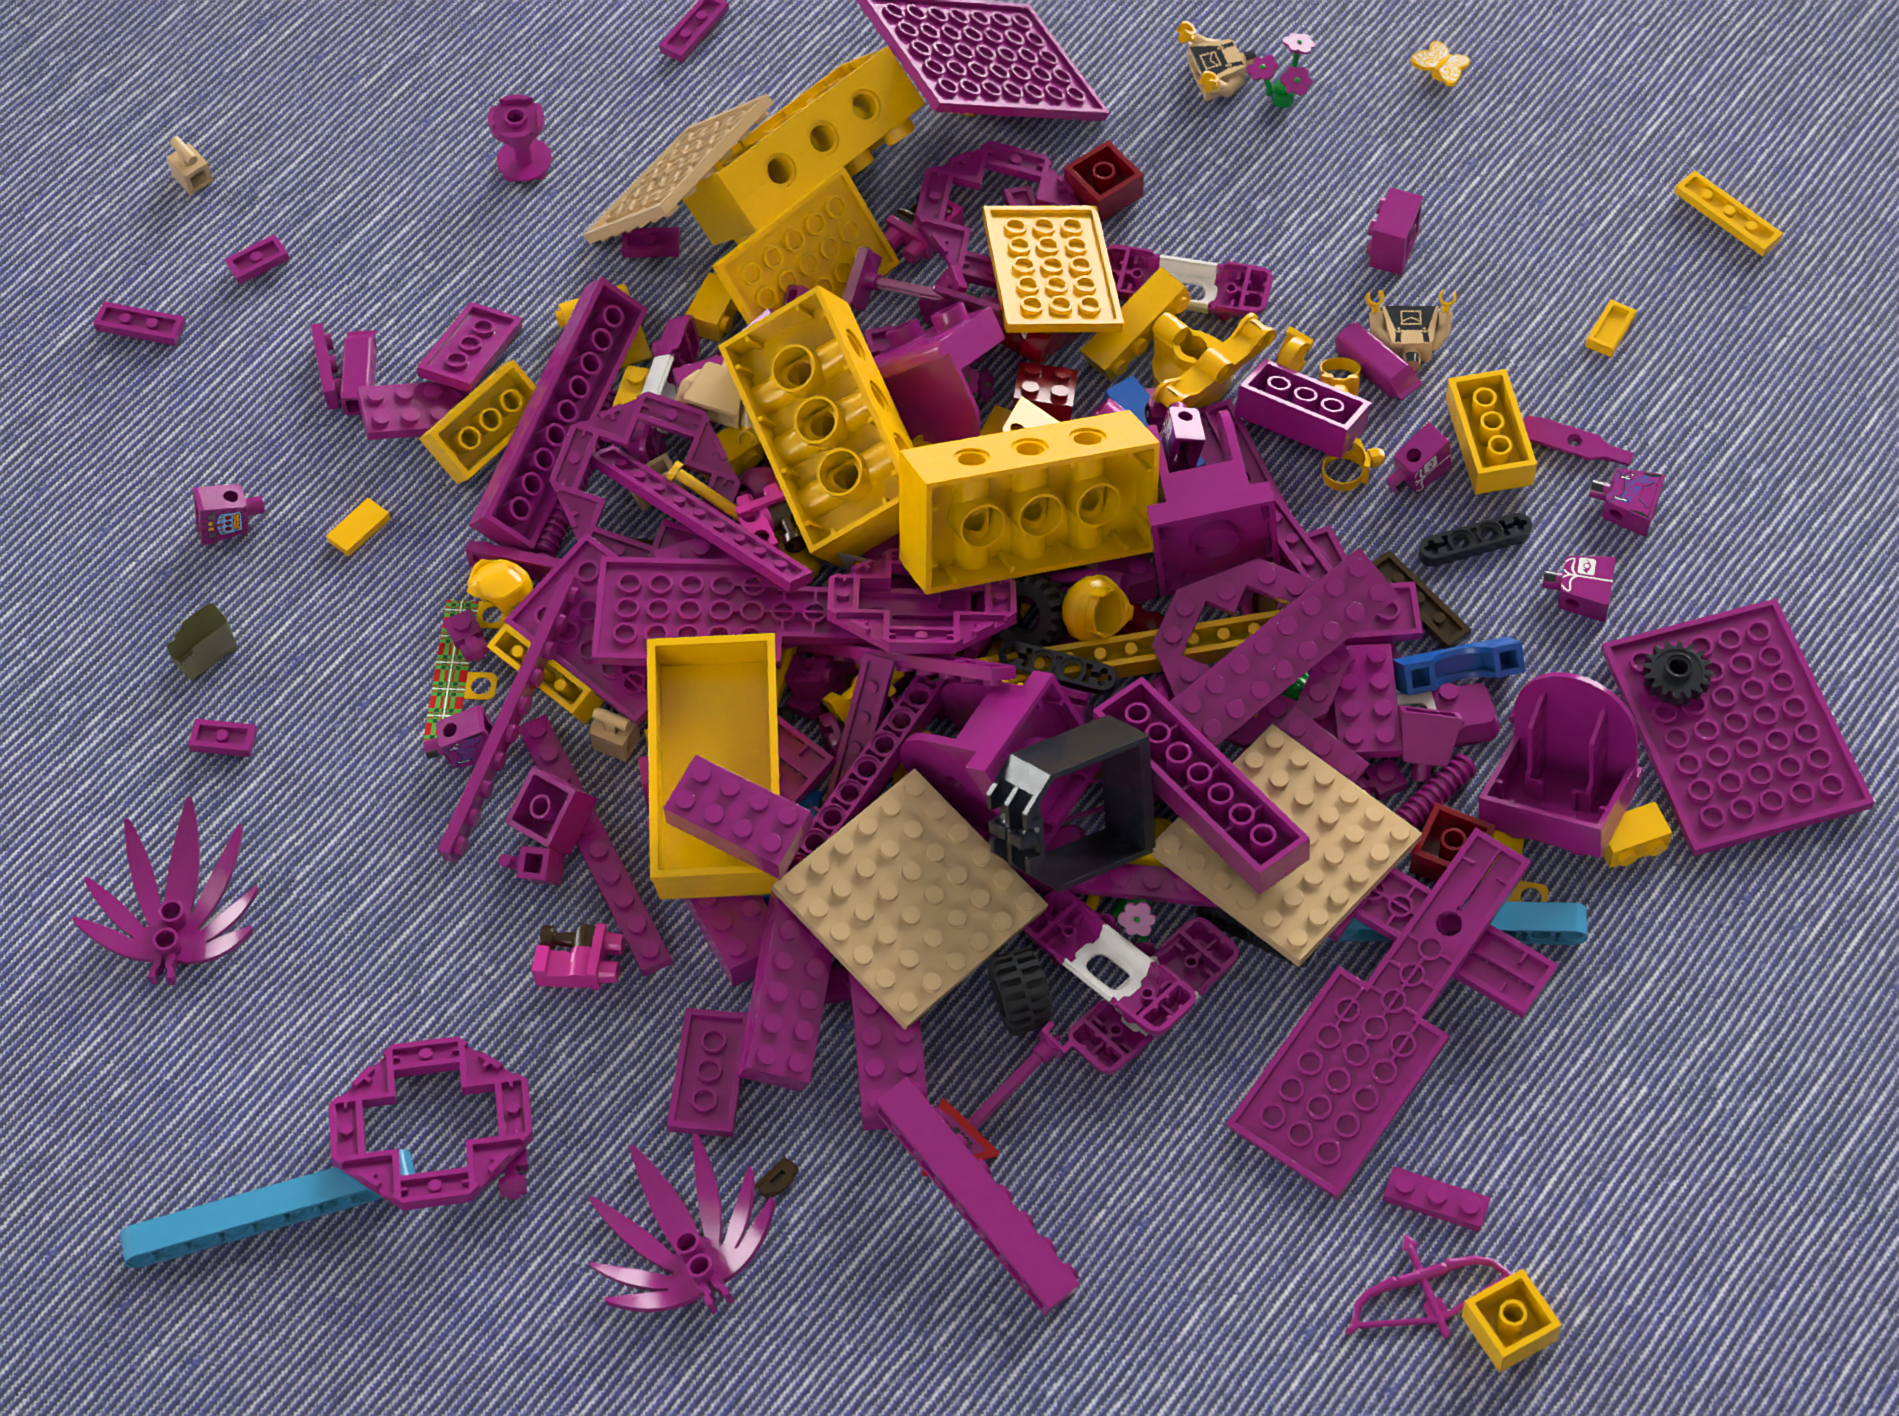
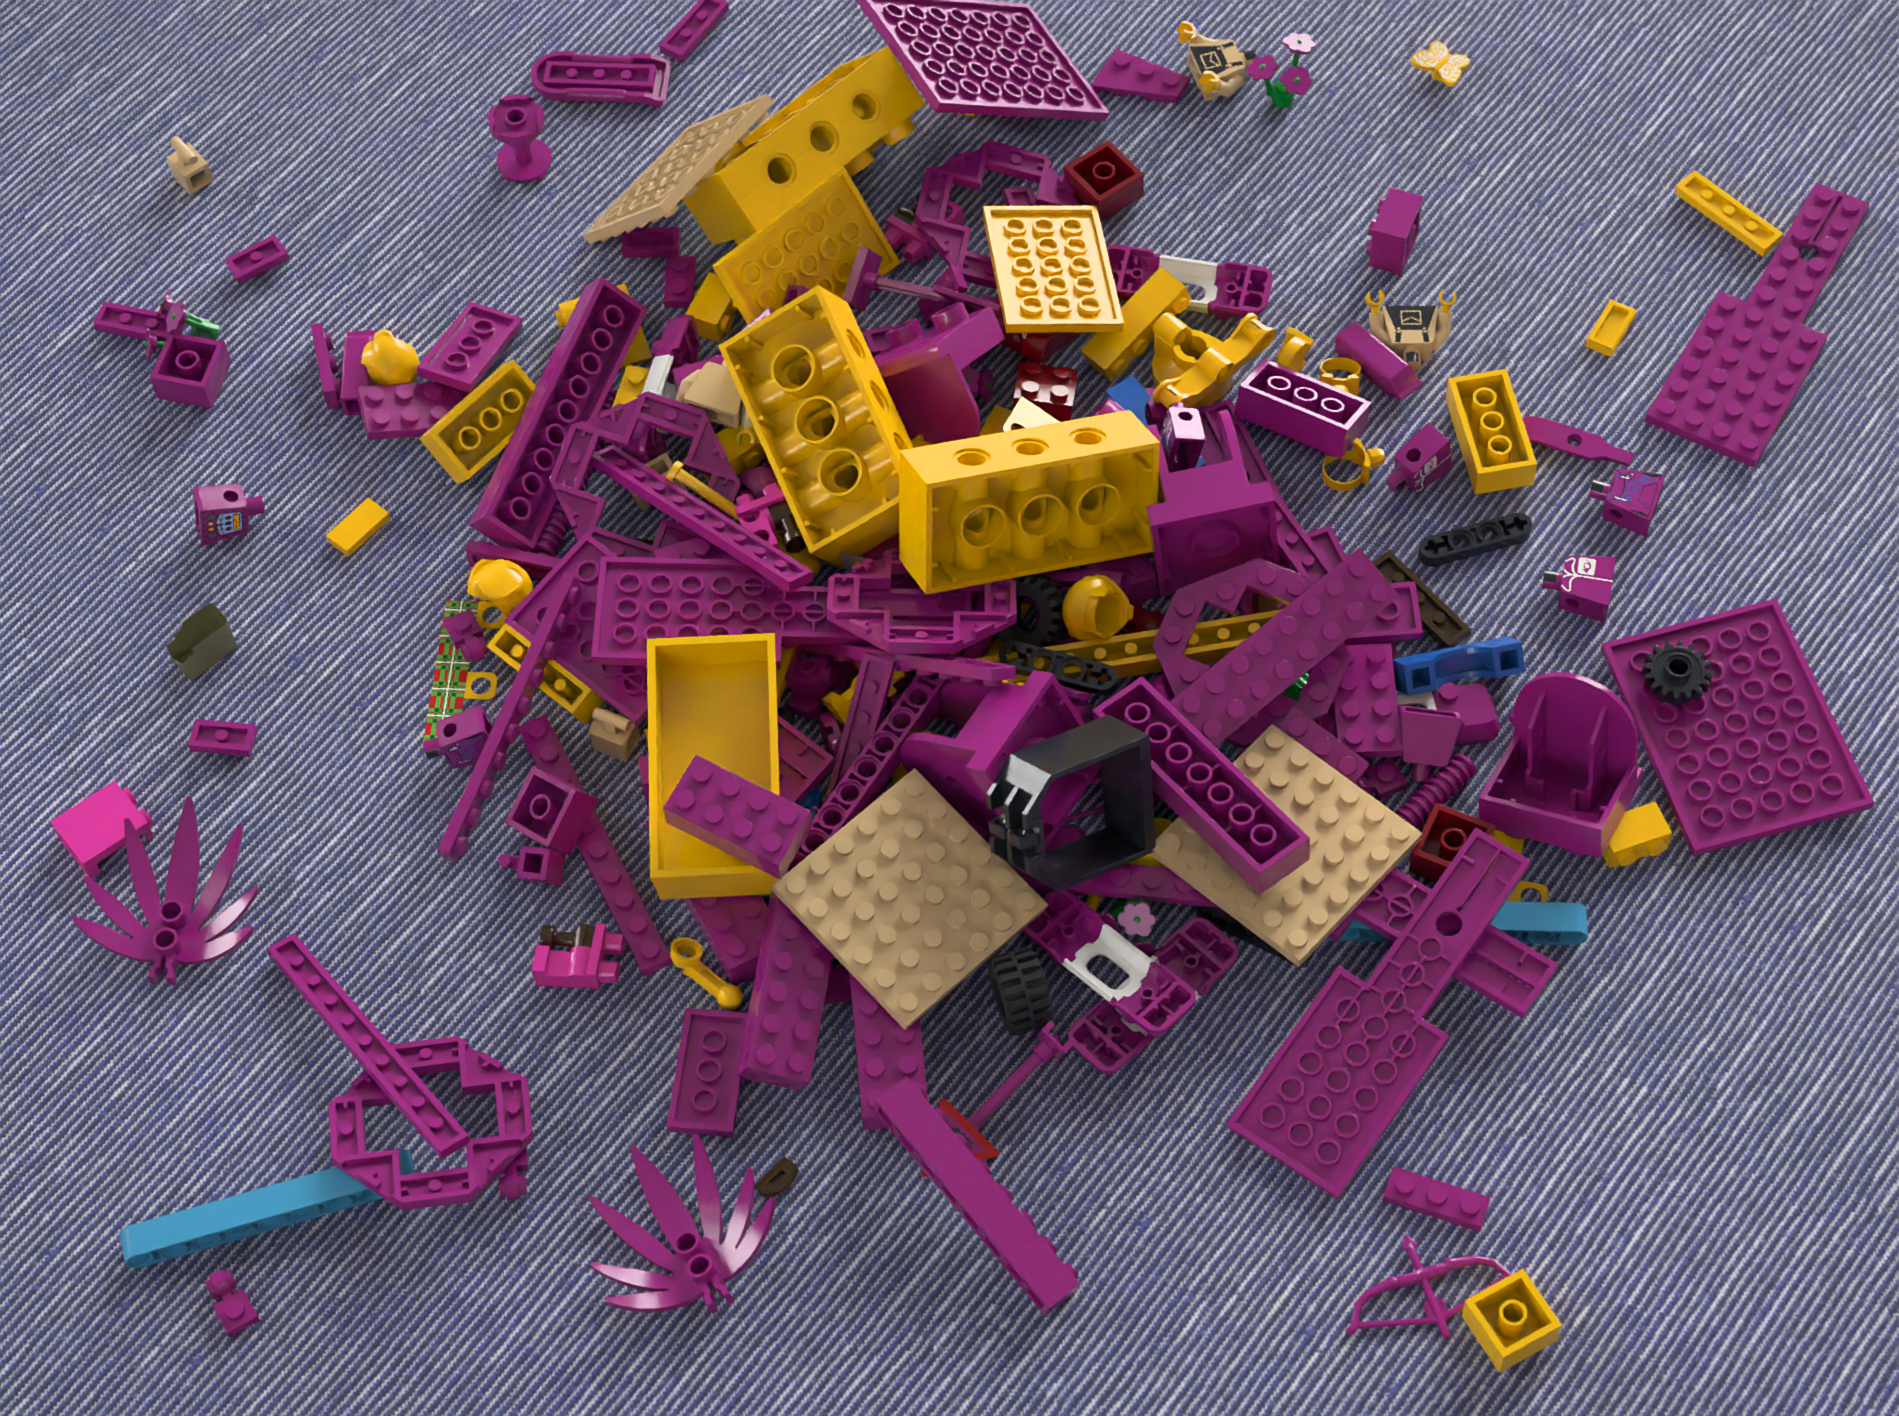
(97, 826): none -> dark pink panel
(176, 319): none -> plant
(190, 370): none -> magenta brick
(234, 1308): none -> magenta plate
(368, 1046): none -> magenta plate
(390, 360): none -> yellow helmet
(602, 77): none -> magenta piece
(679, 281): none -> magenta plate
(728, 996): none -> yellow piece
(1134, 75): none -> magenta wing
(1757, 352): none -> magenta piece

